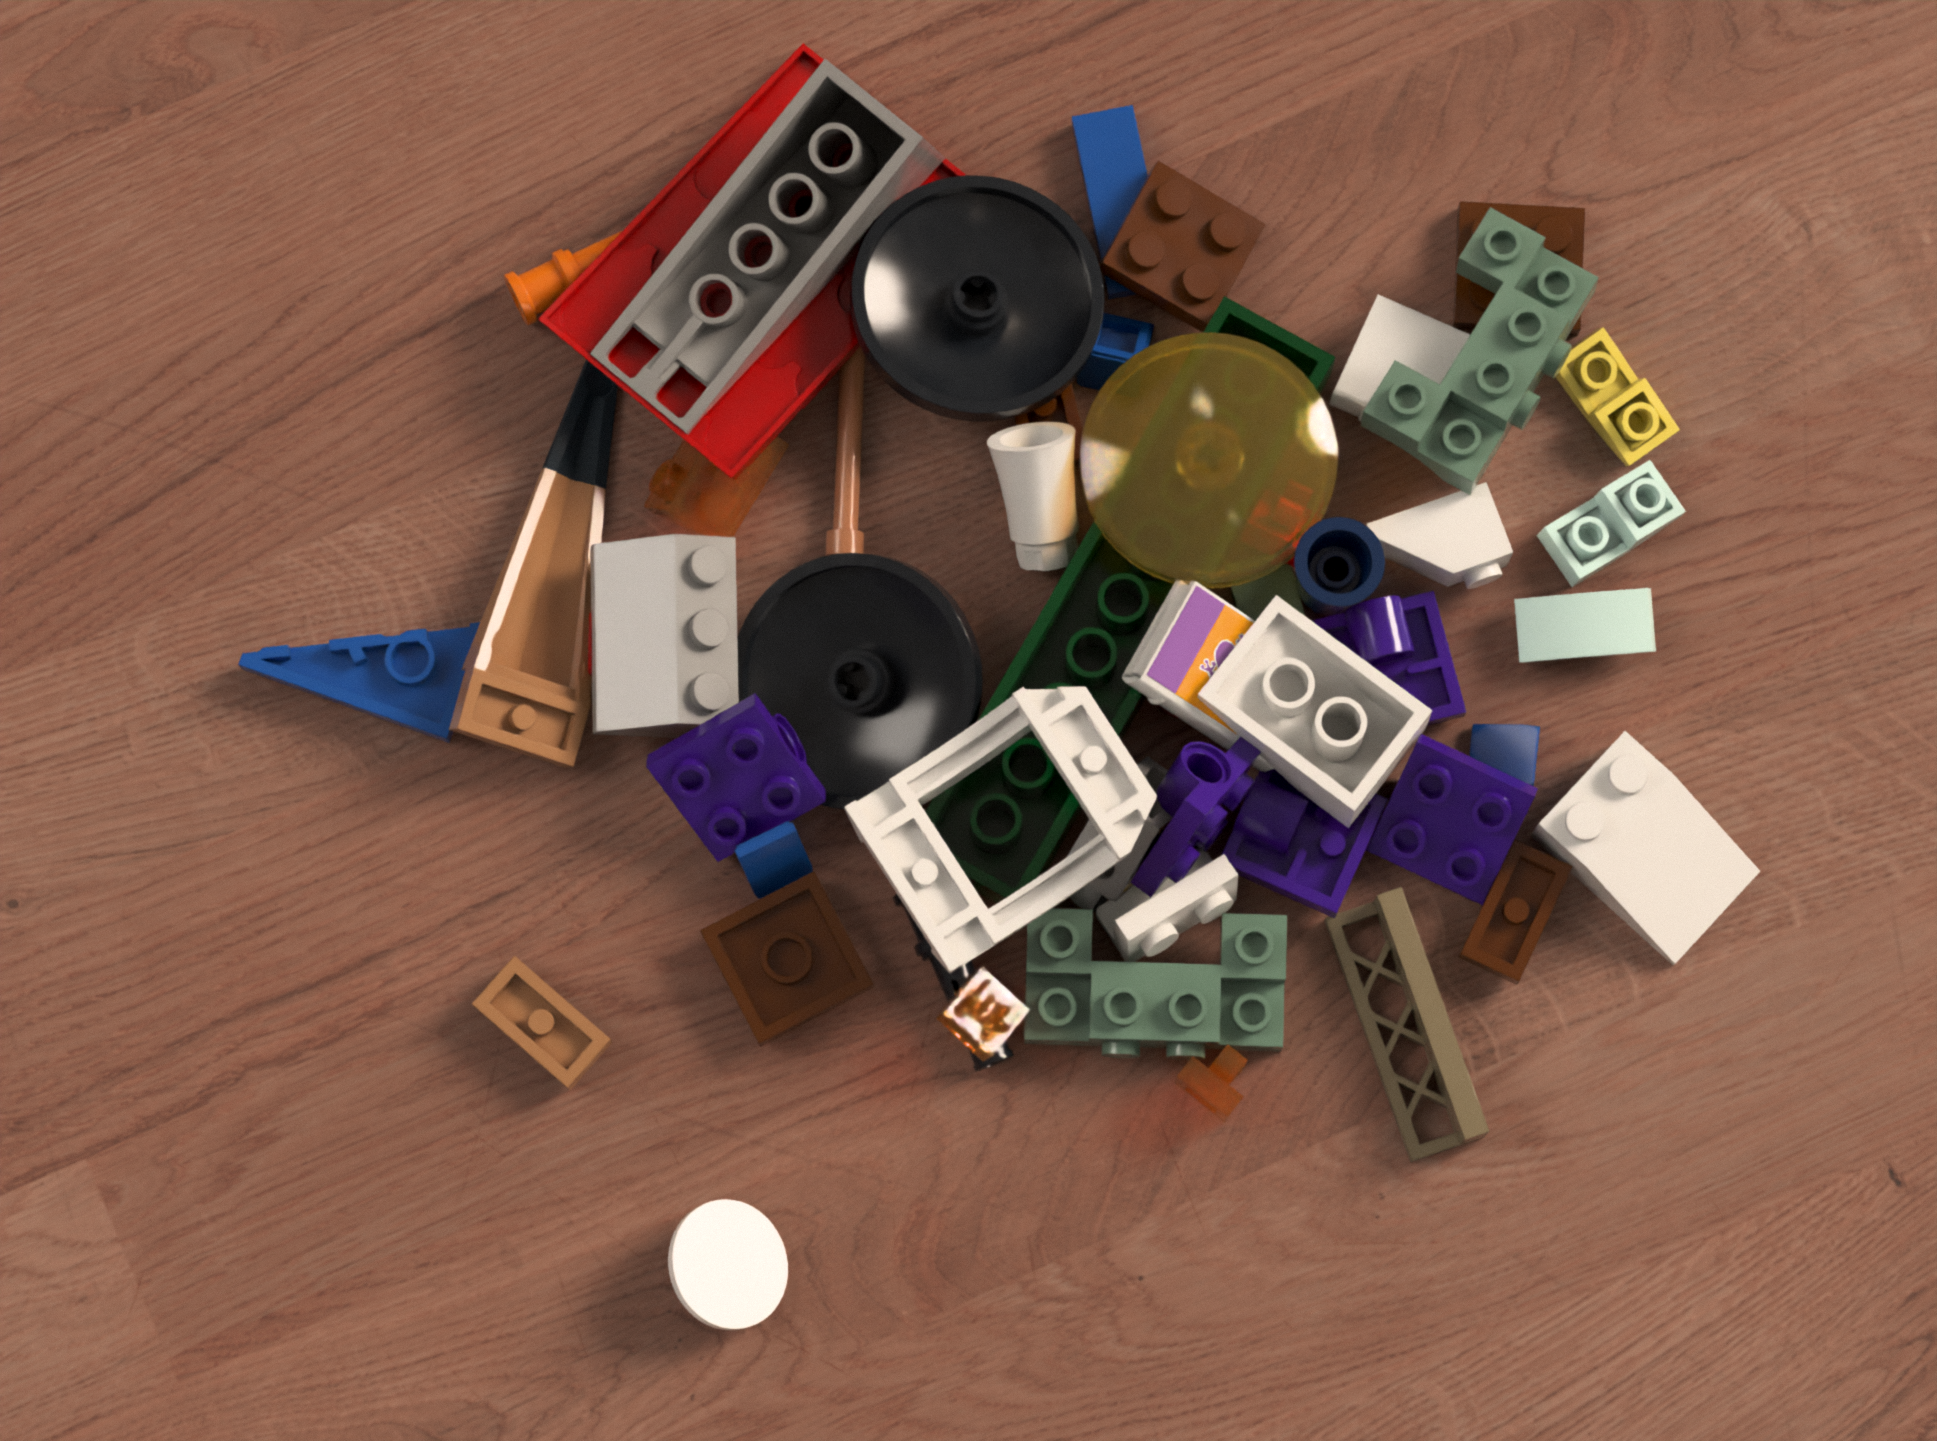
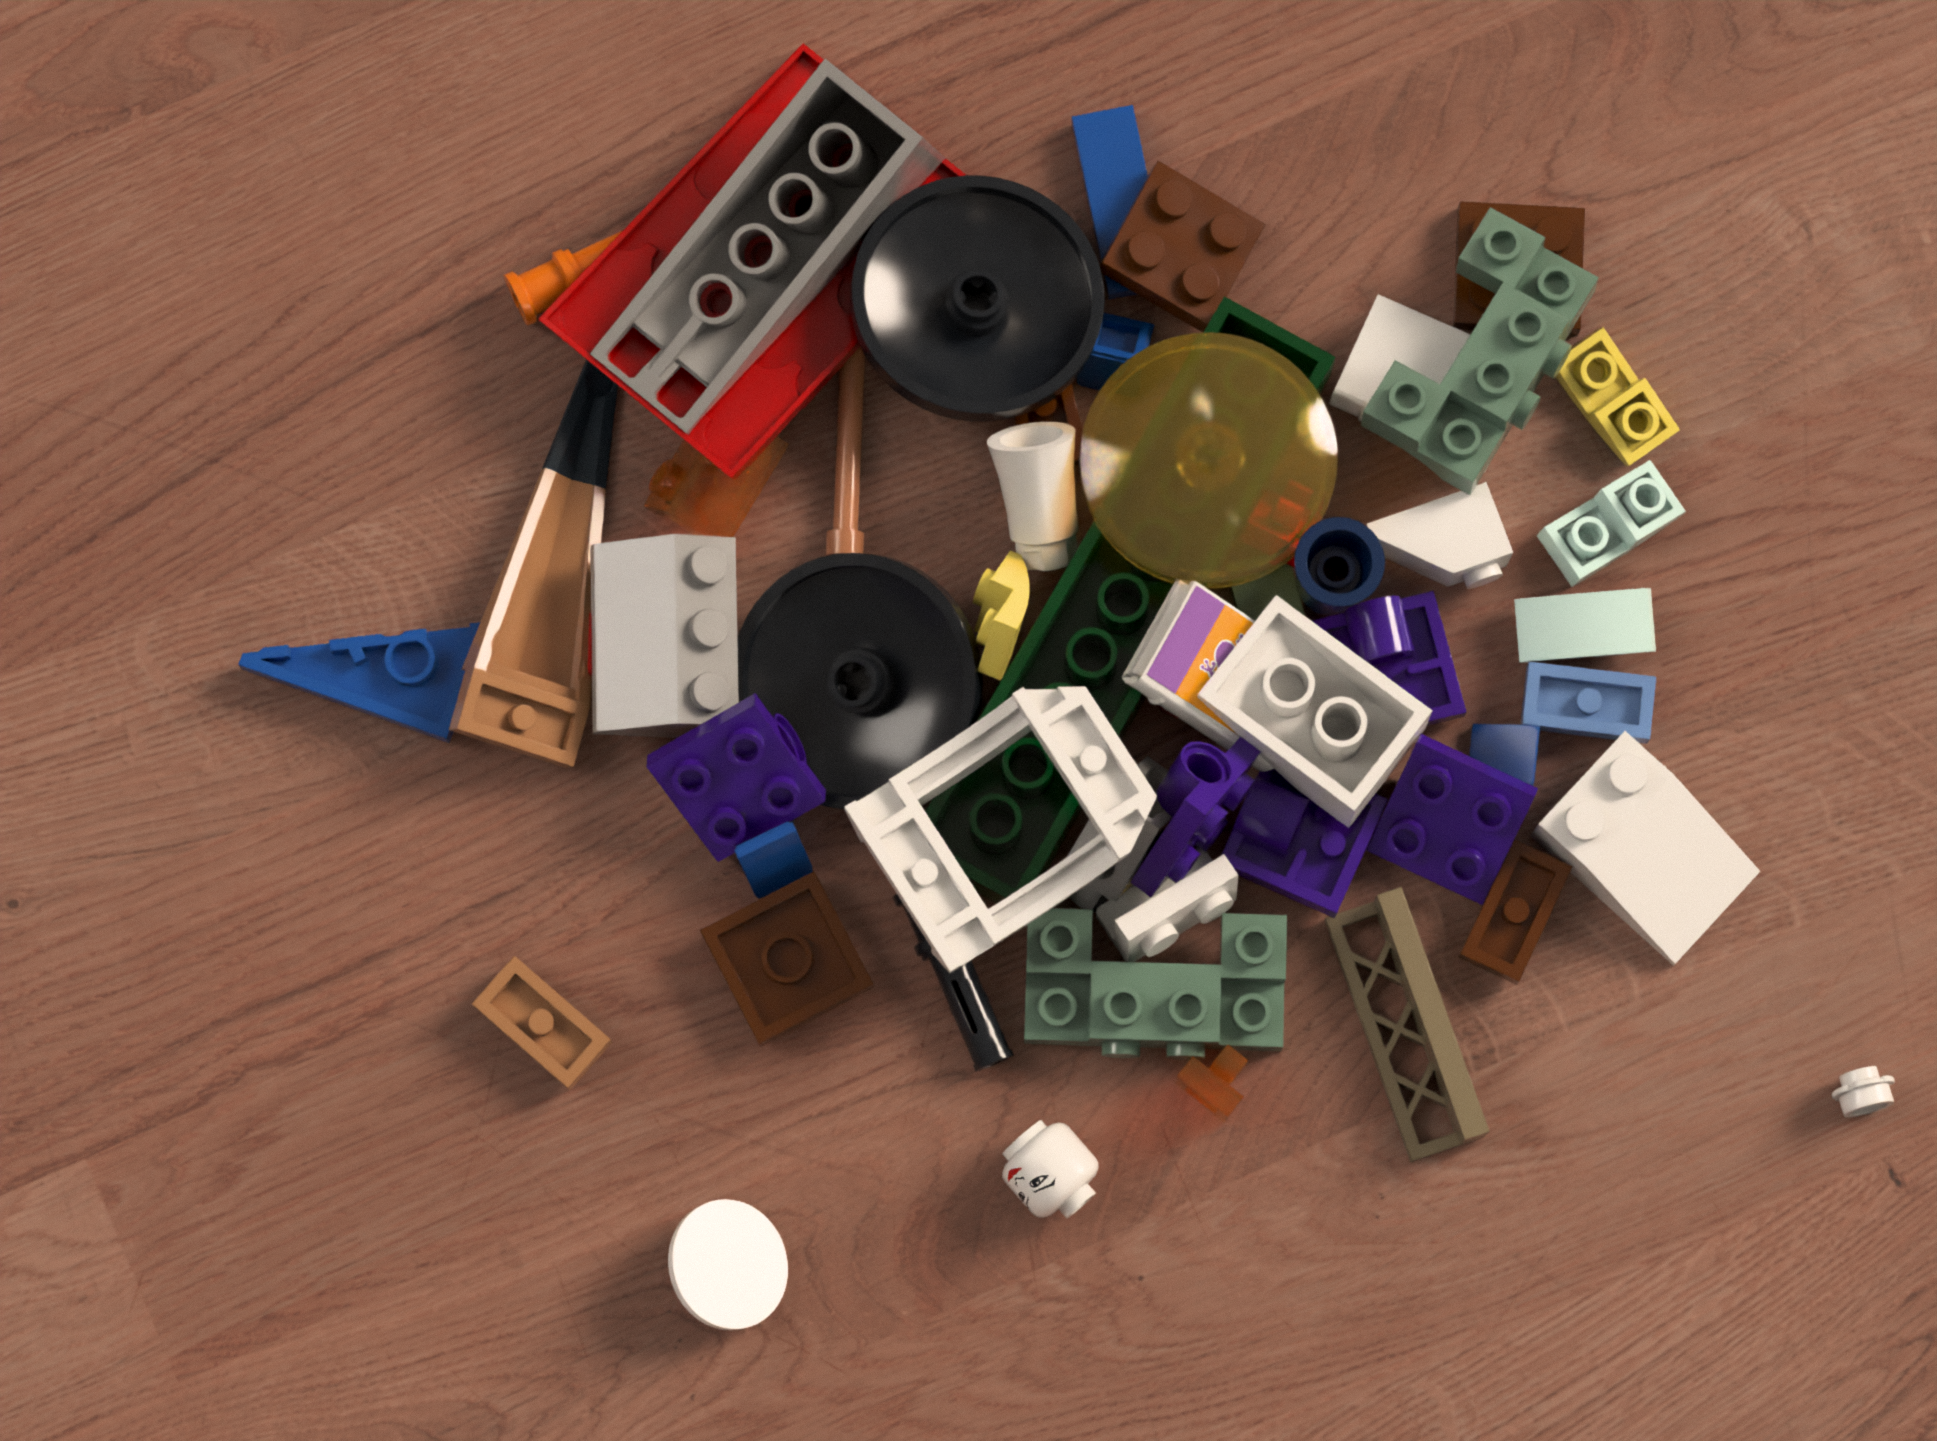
(982, 1014): clear orange tile -> none
(1003, 604): none -> light yellow slope
(1050, 1170): none -> white head
(1588, 701): none -> medium blue plate
(1863, 1092): none -> white plate

